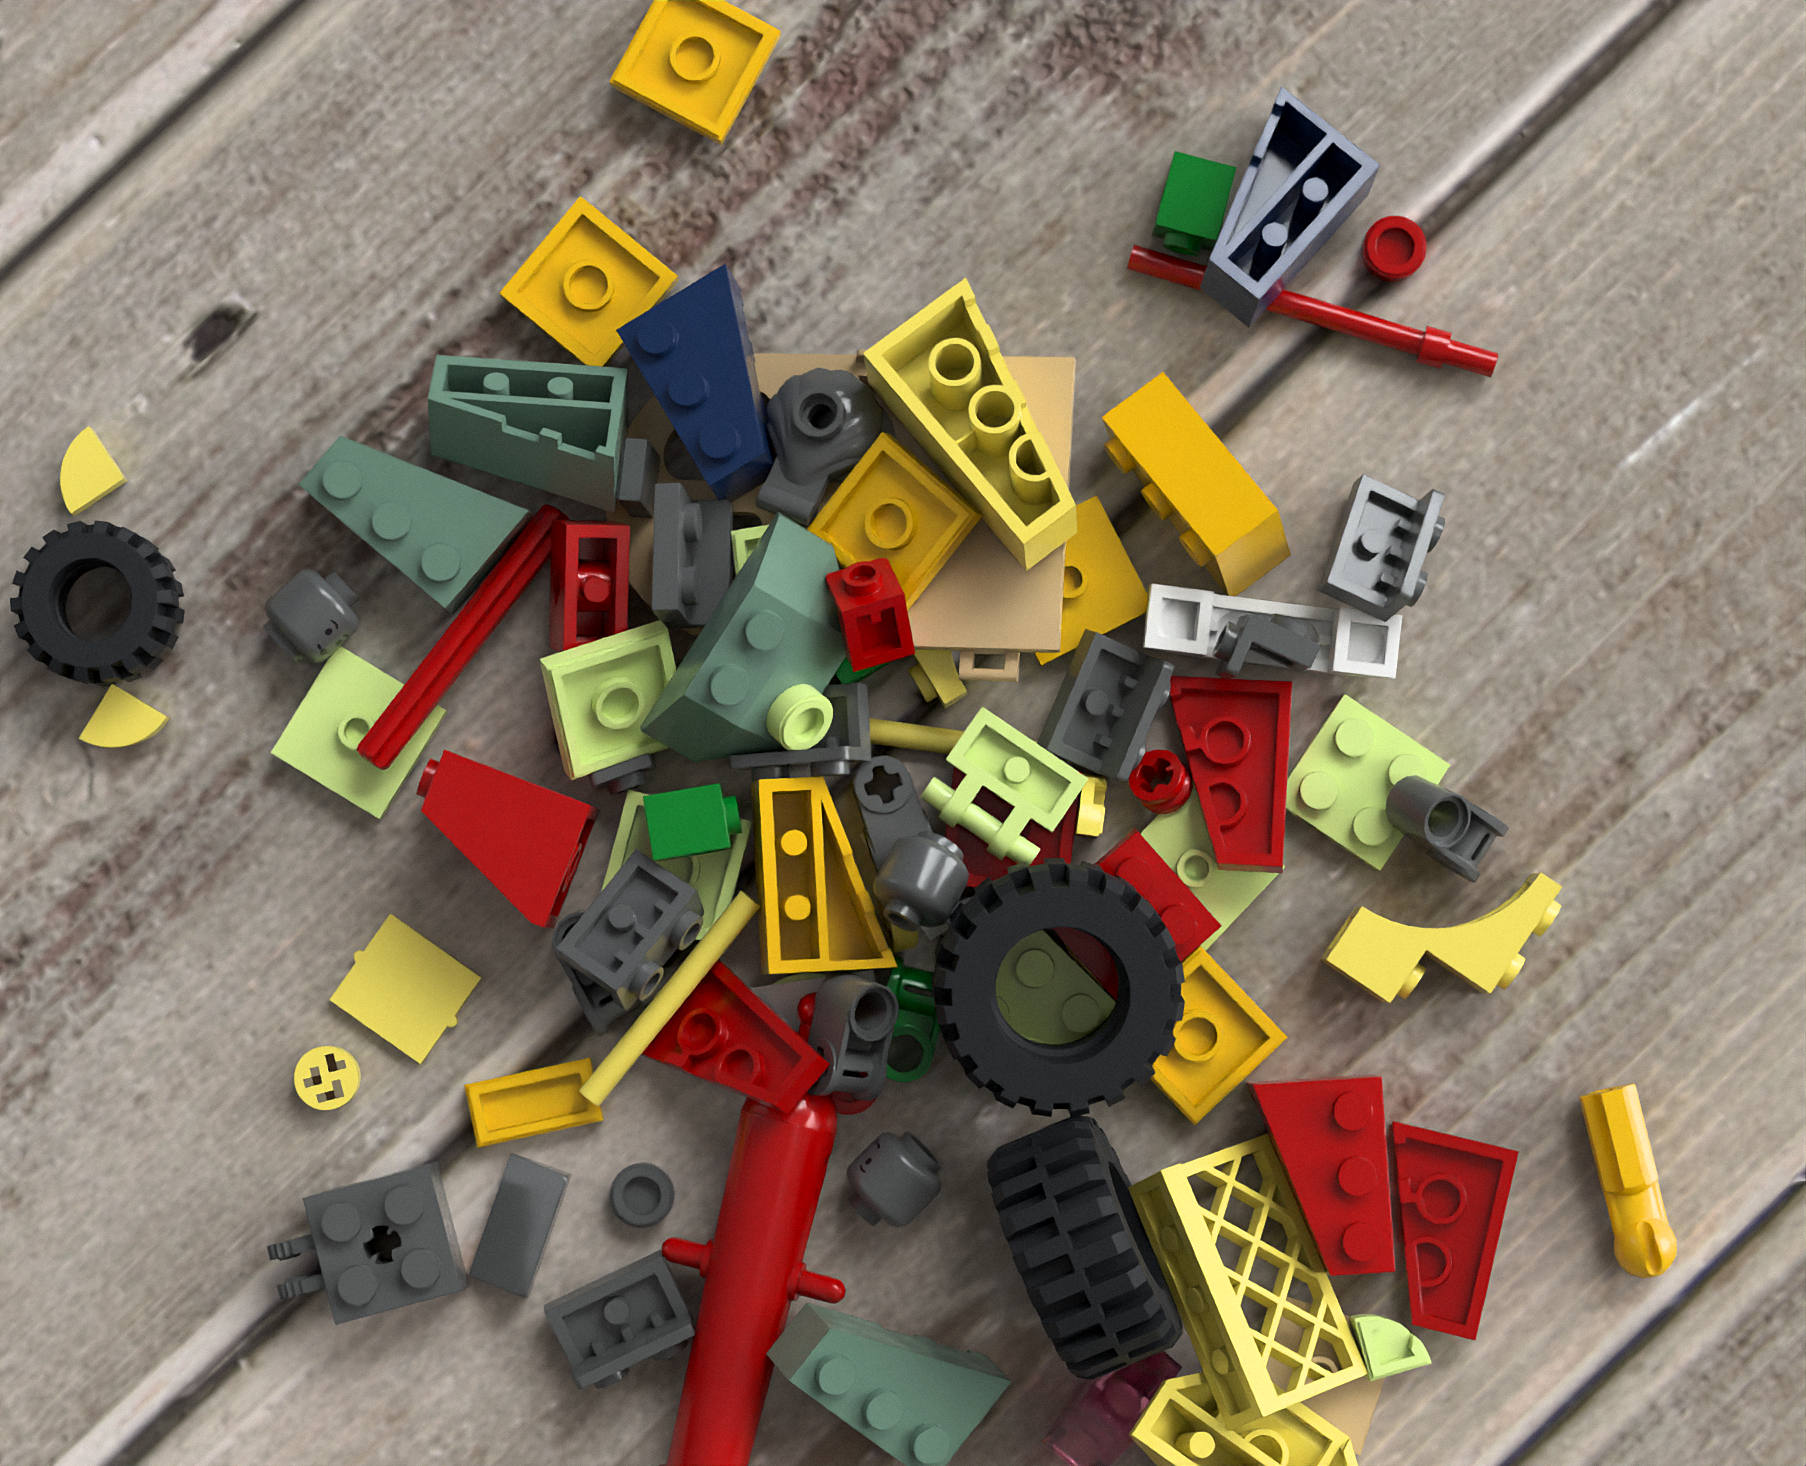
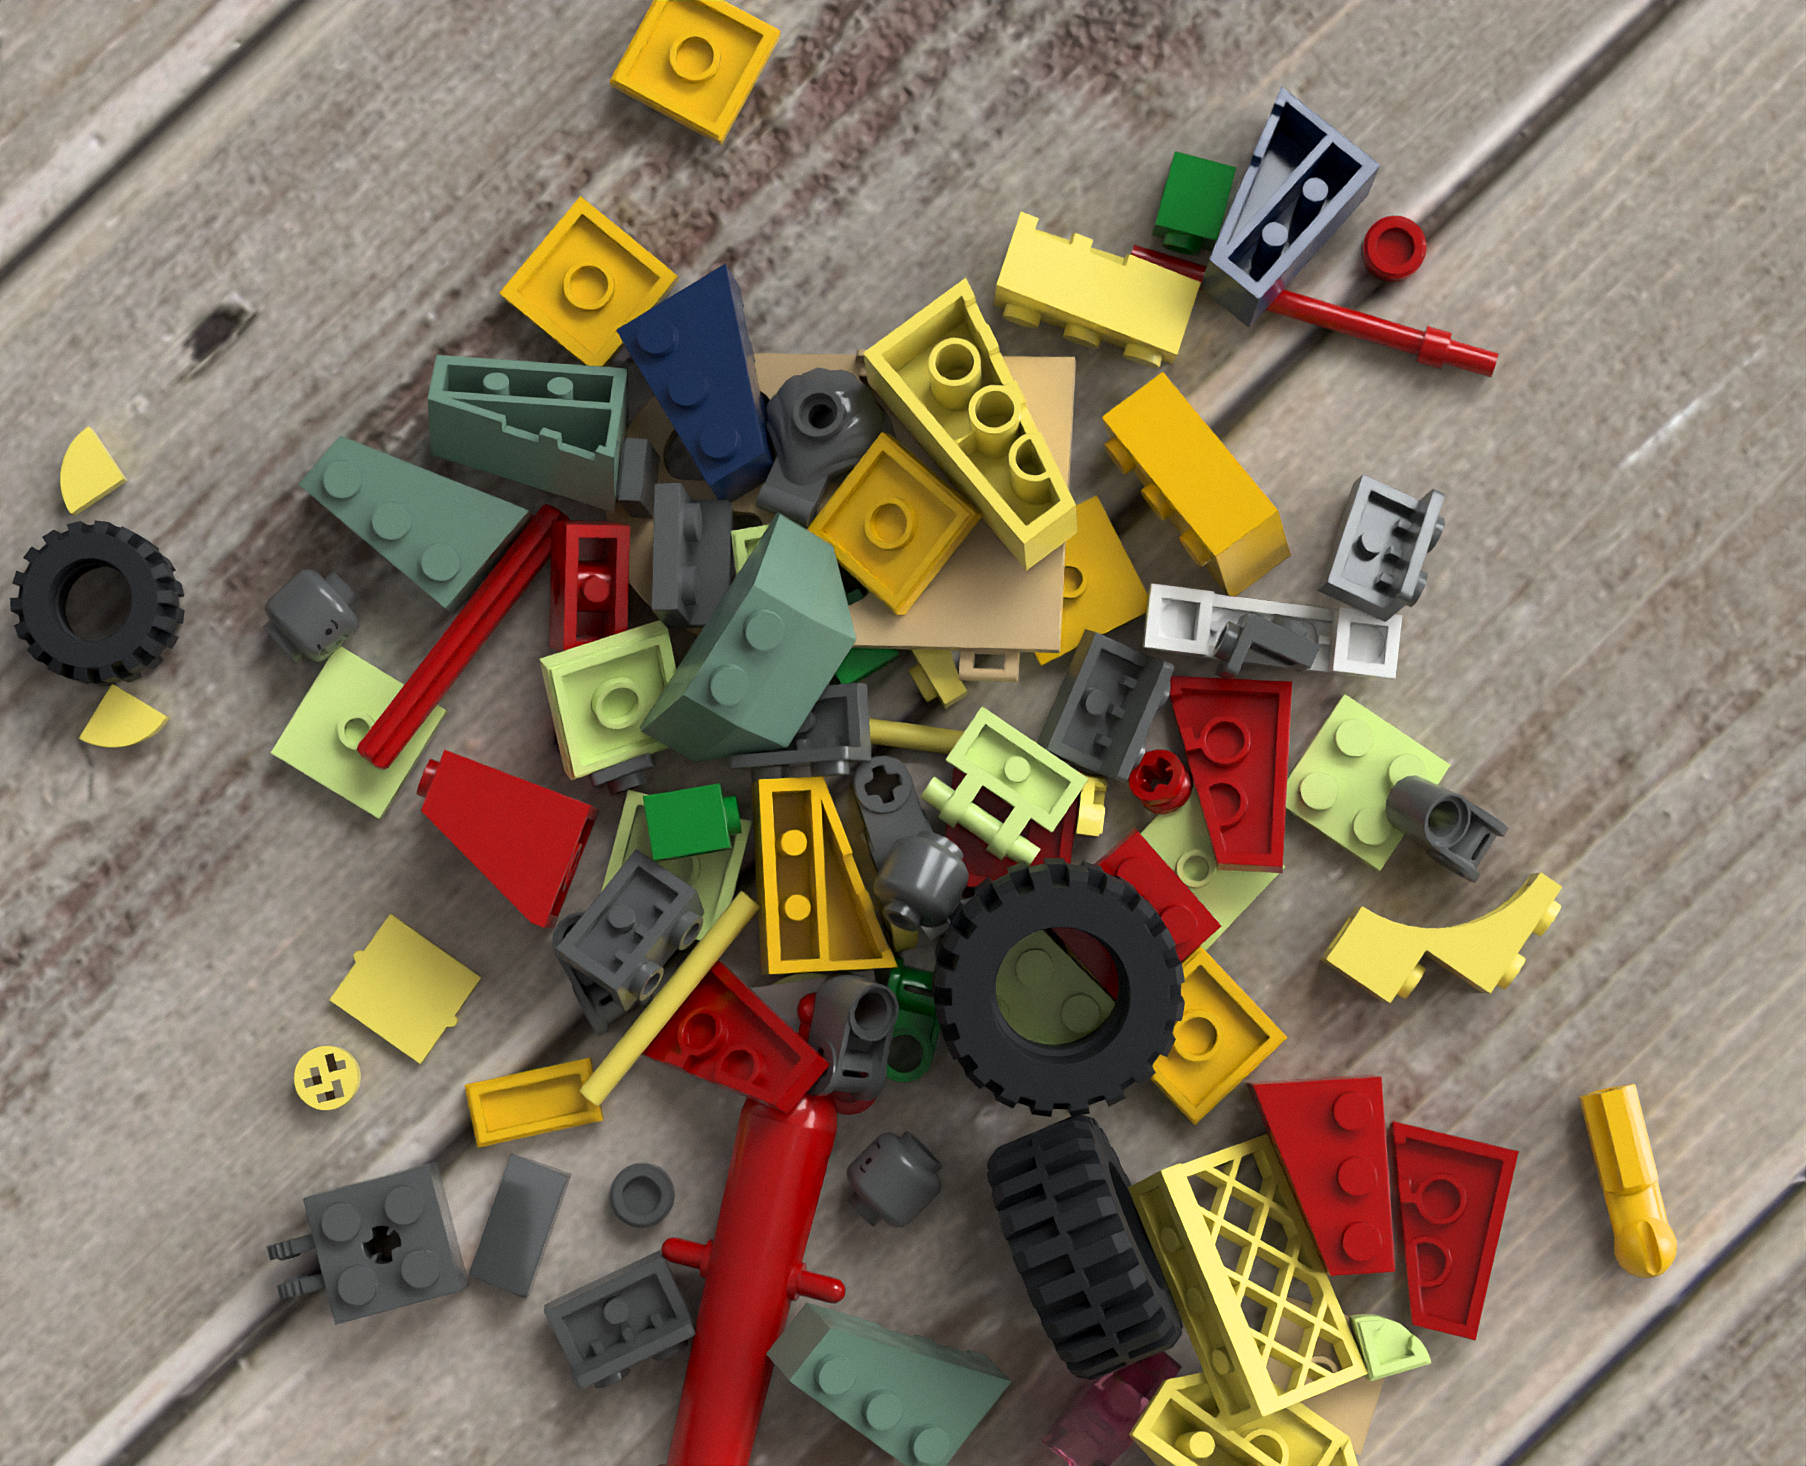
(799, 717): yellowish green tile -> none
(871, 613): red bracket -> none
(1094, 294): none -> light yellow wedge

